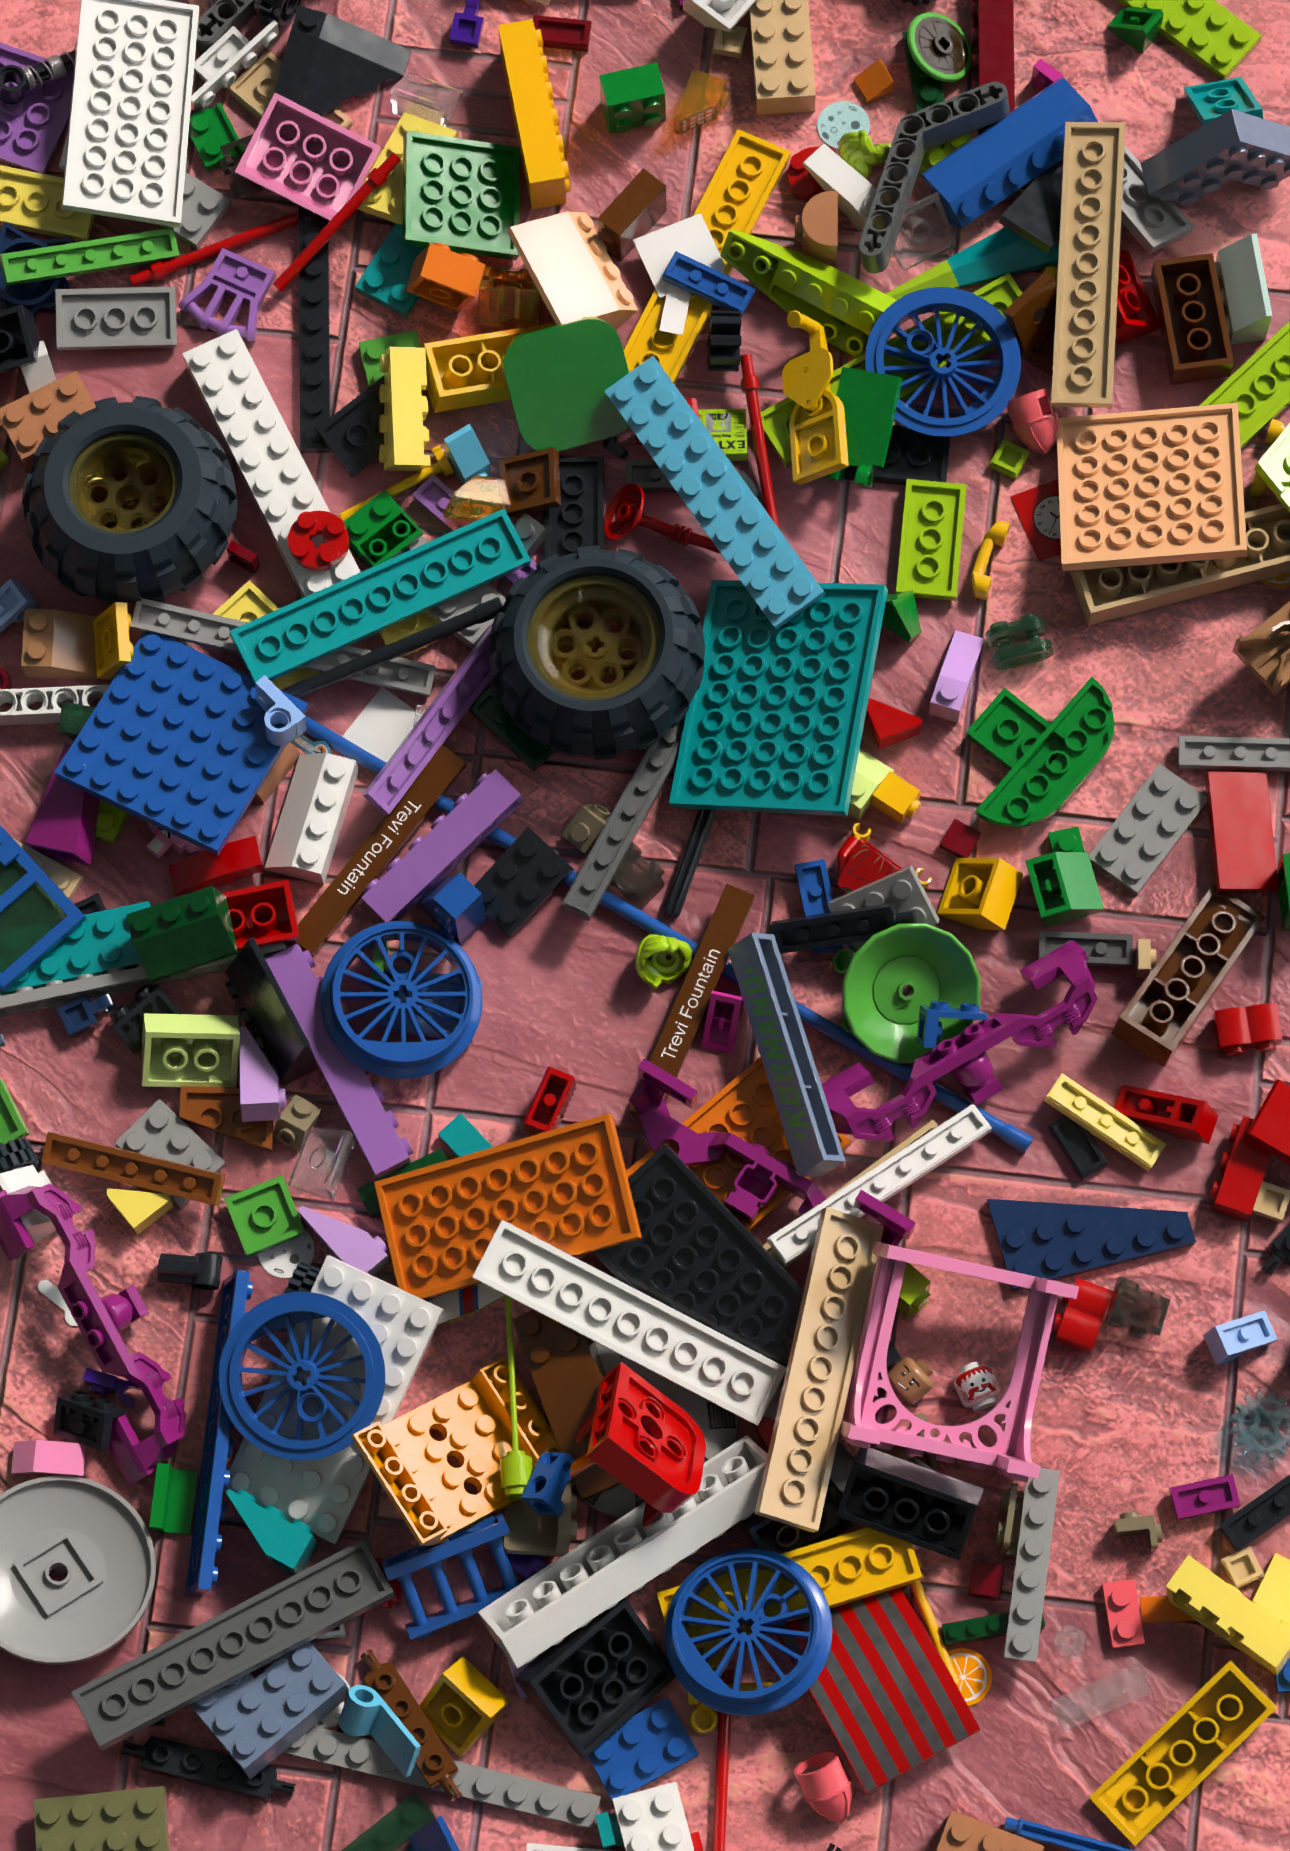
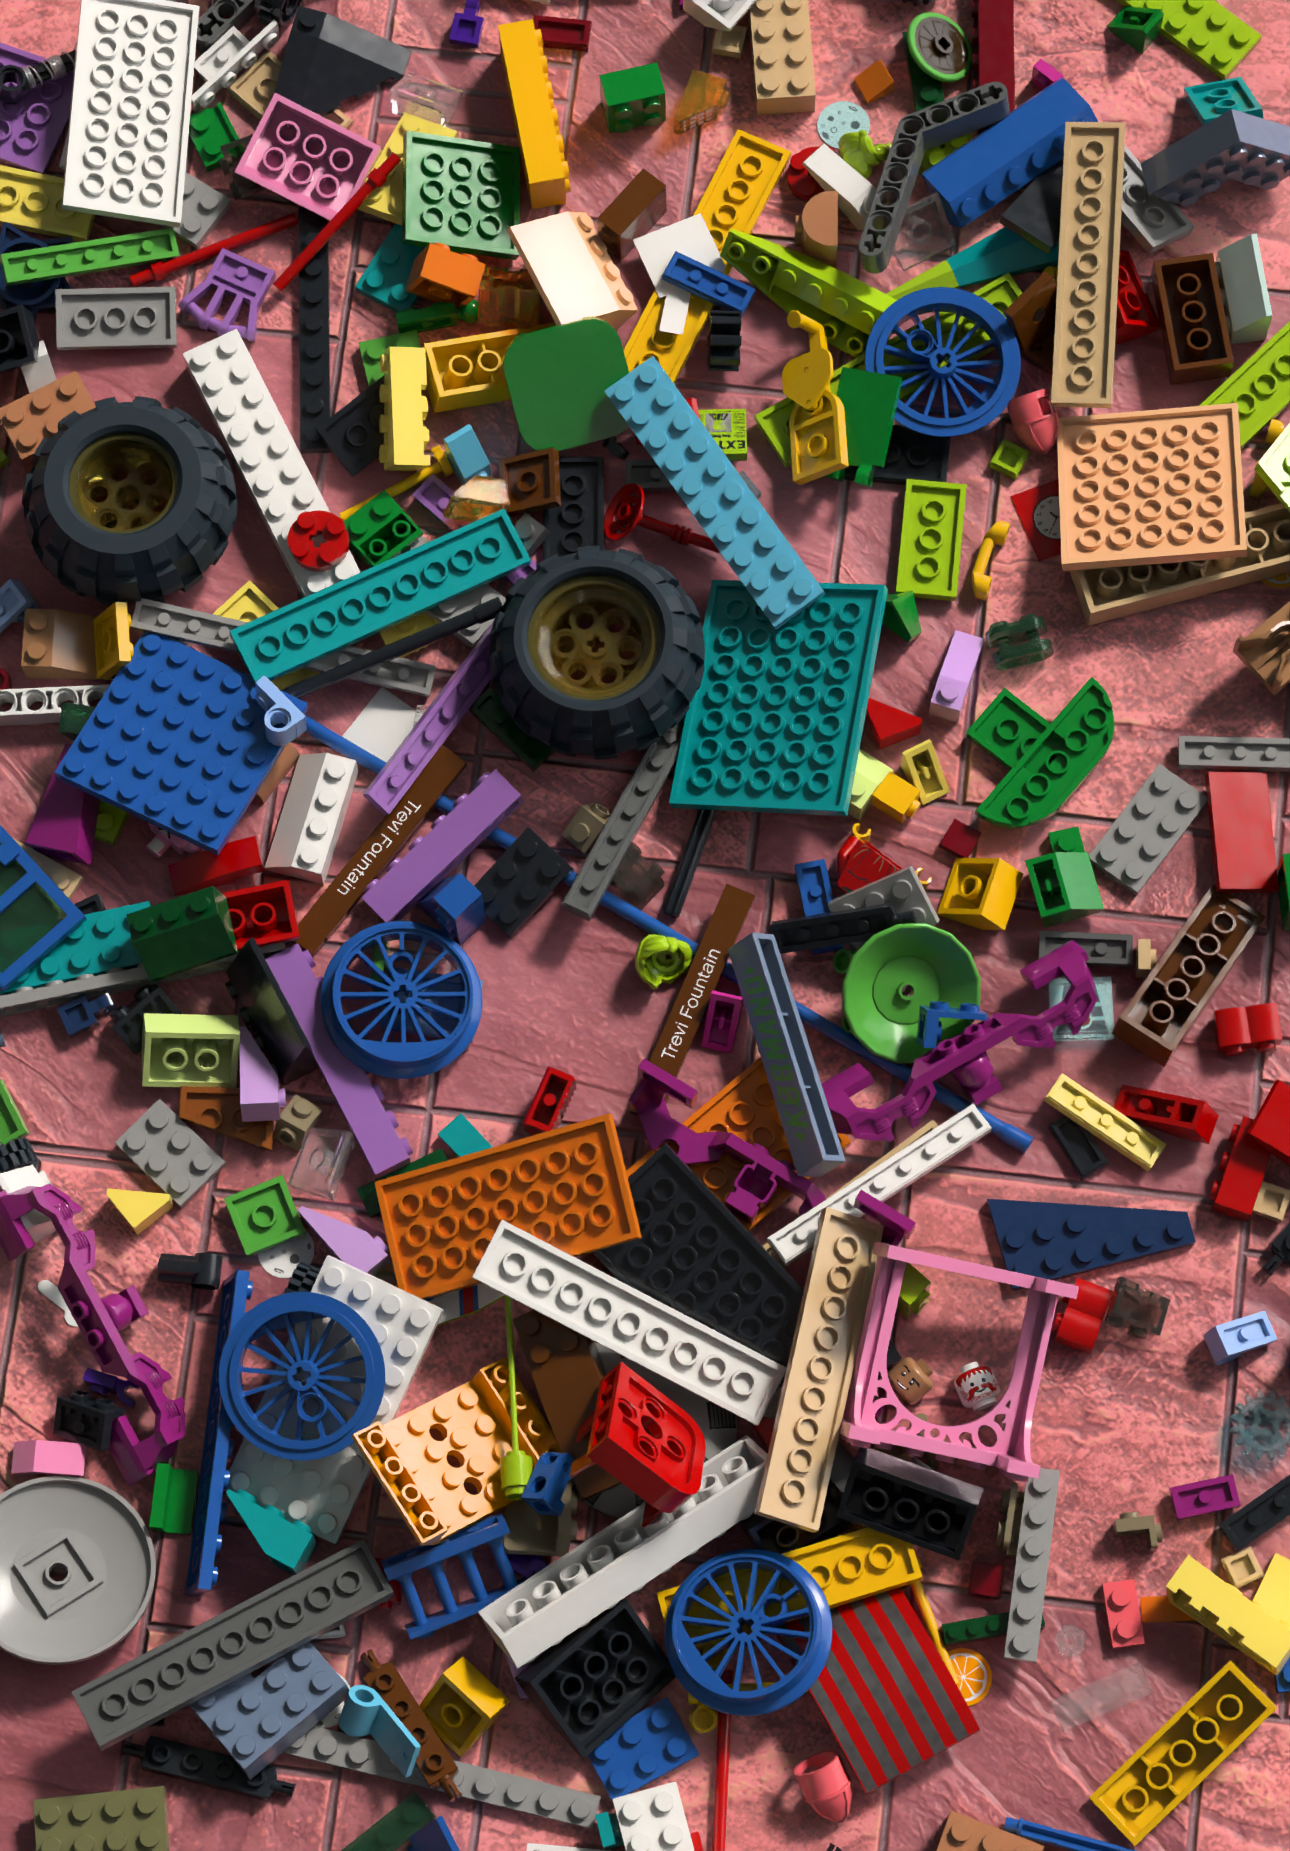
(133, 1168): dark orange plate -> none
(243, 557): dark red tile -> none
(310, 747): sticker -> none
(436, 317): none -> green plate
(750, 386): red bar -> none
(924, 771): none -> light yellow slope
(1100, 1021): none -> clear light blue tile

